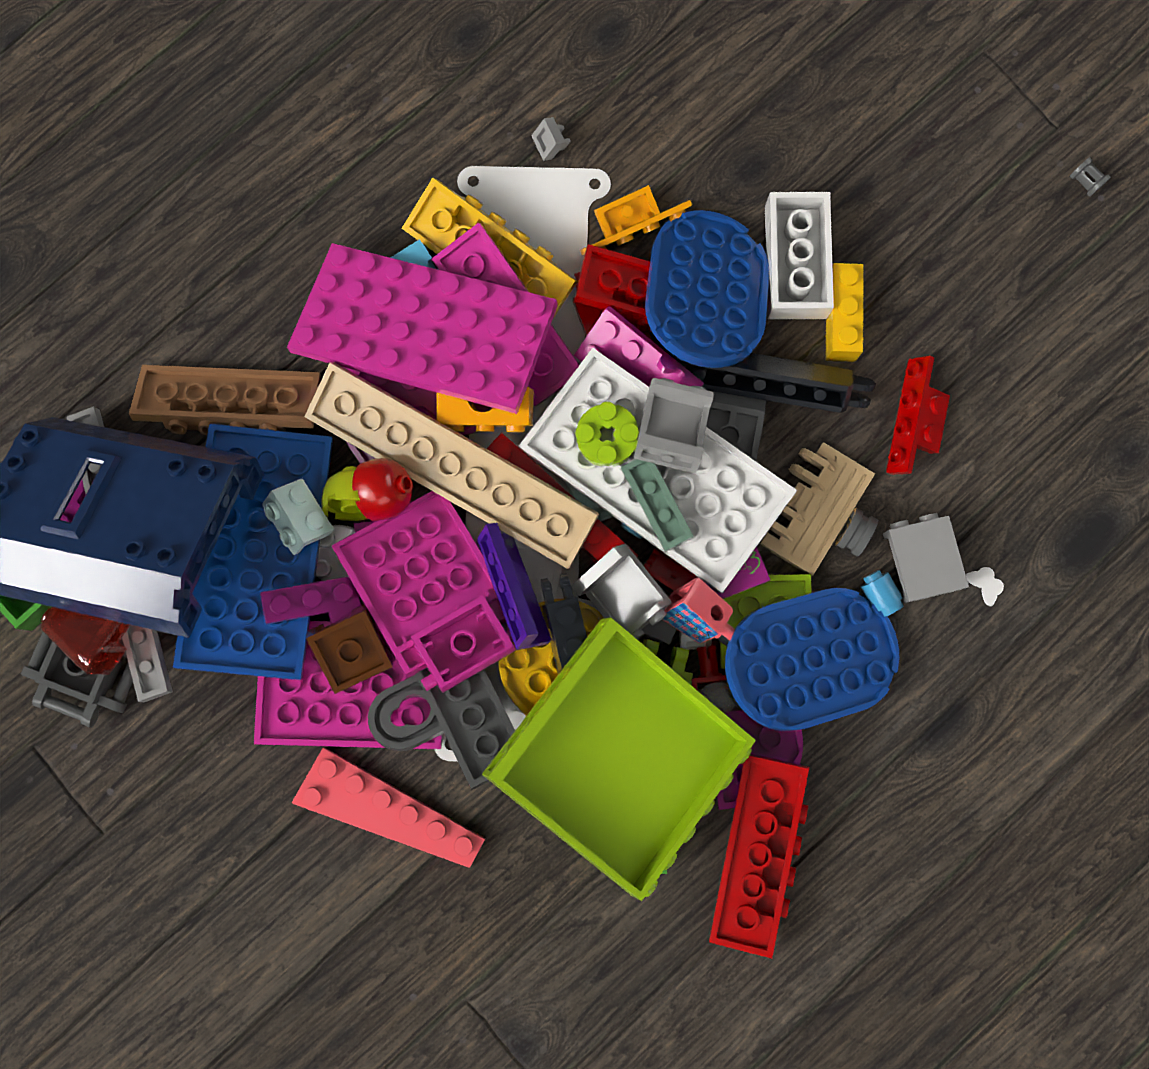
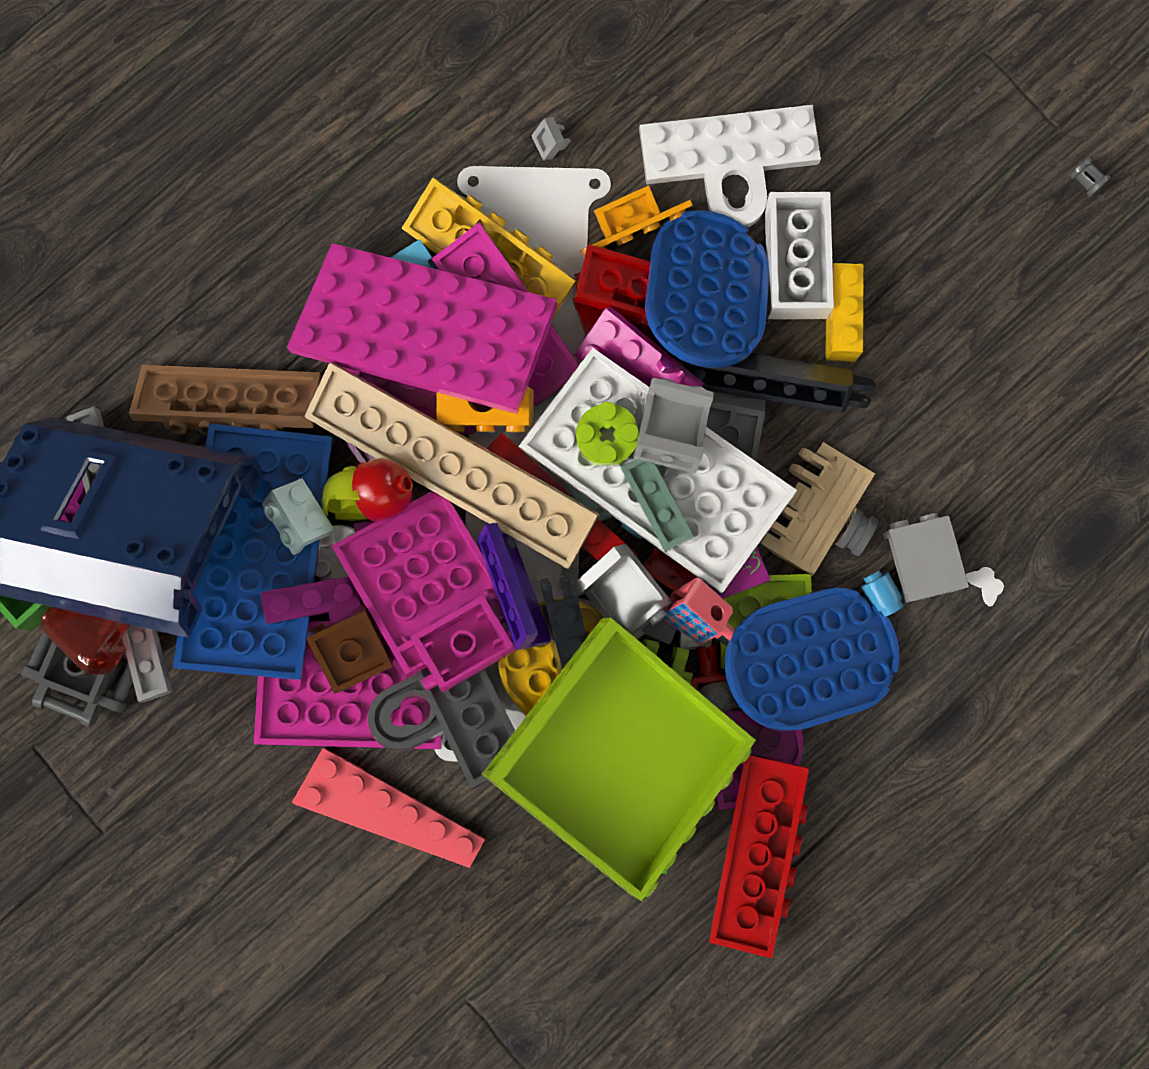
(731, 146): none -> white plate
(919, 417): red bracket -> none

